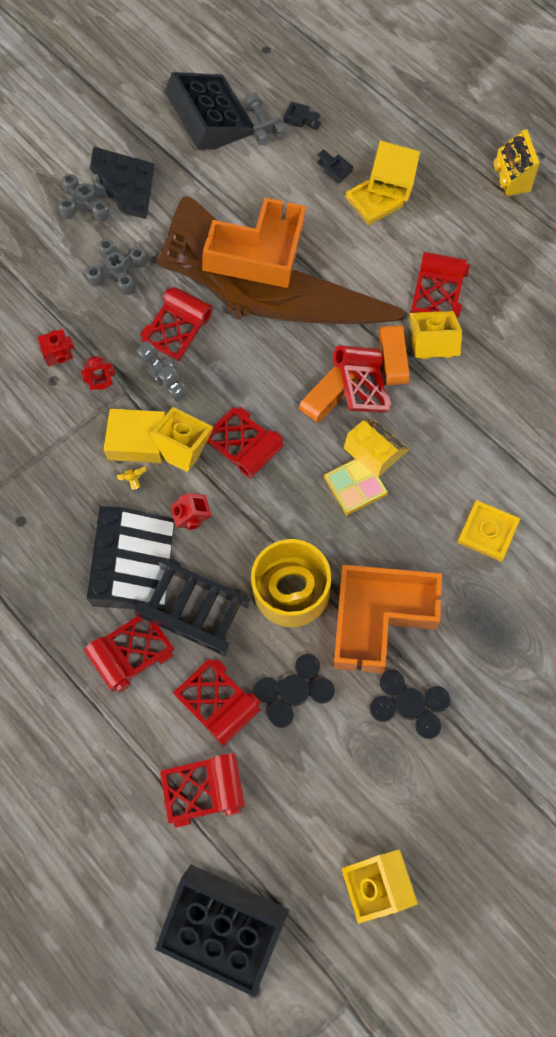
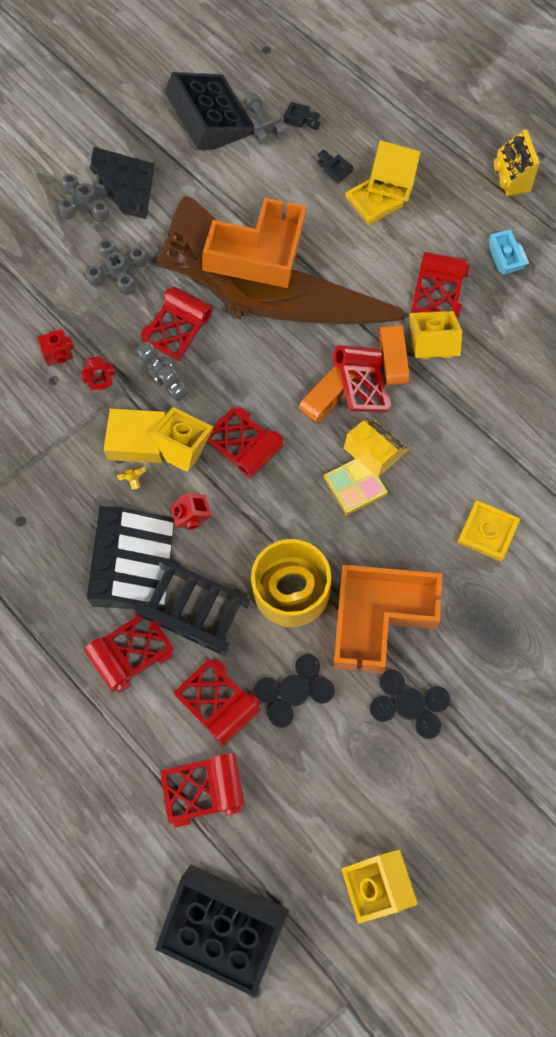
(507, 252): none -> medium azure slope

